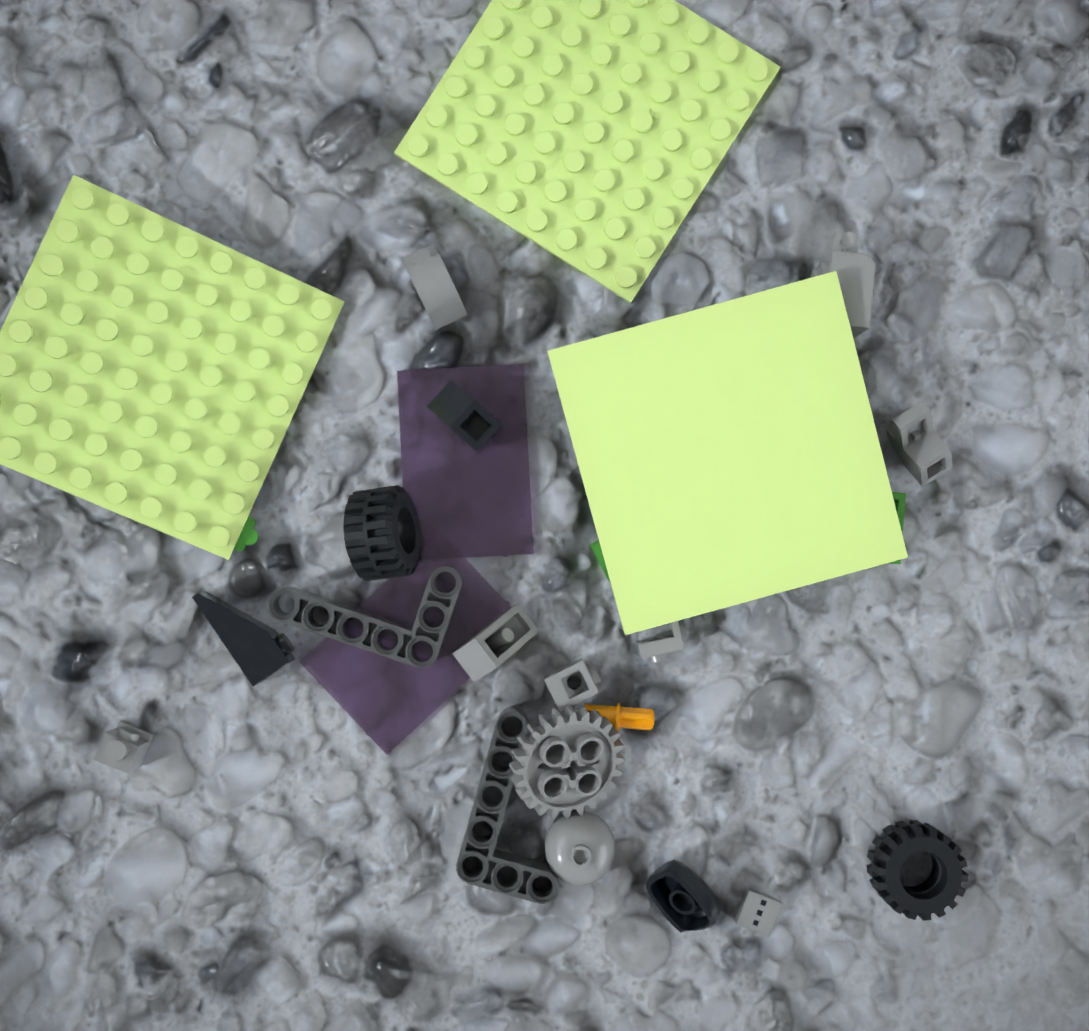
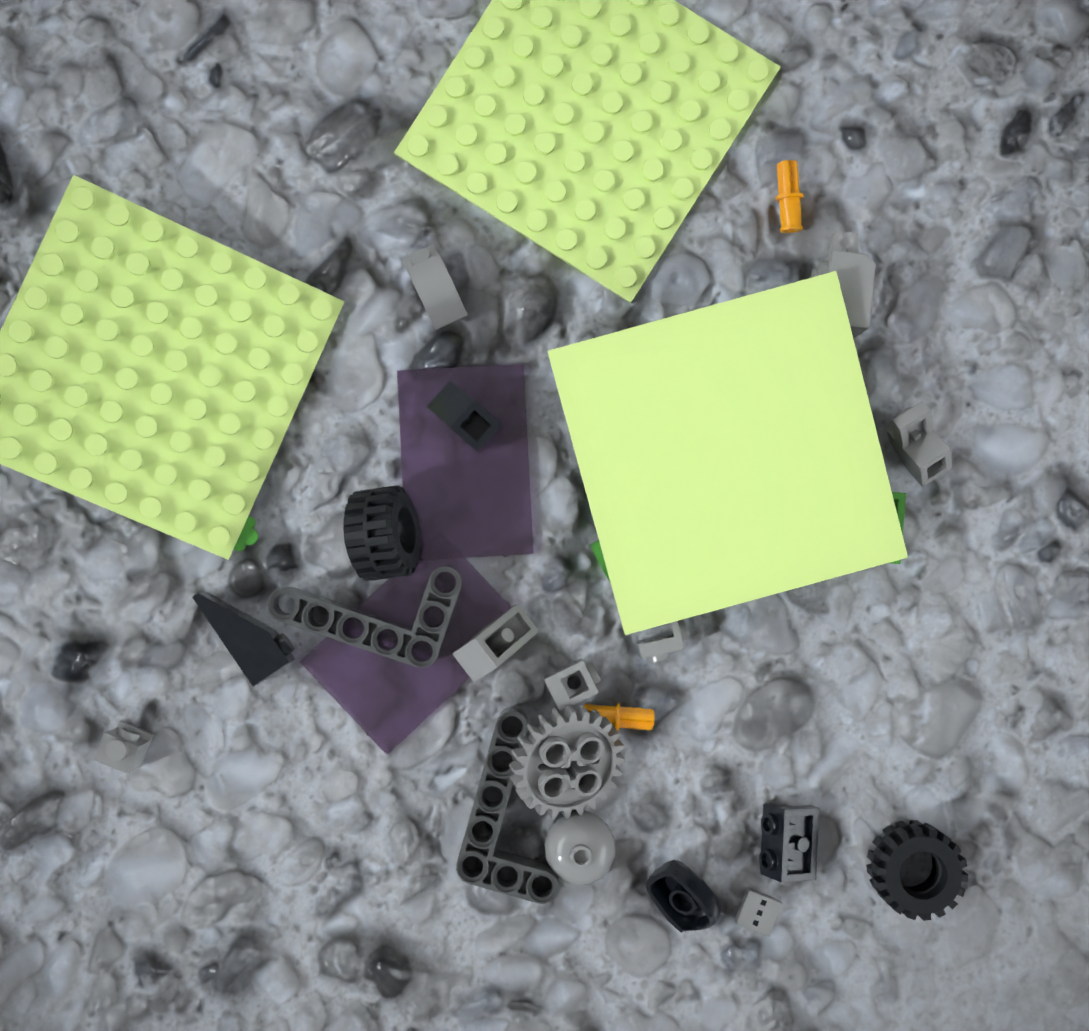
(789, 196): none -> light orange axle
(789, 842): none -> black bracket

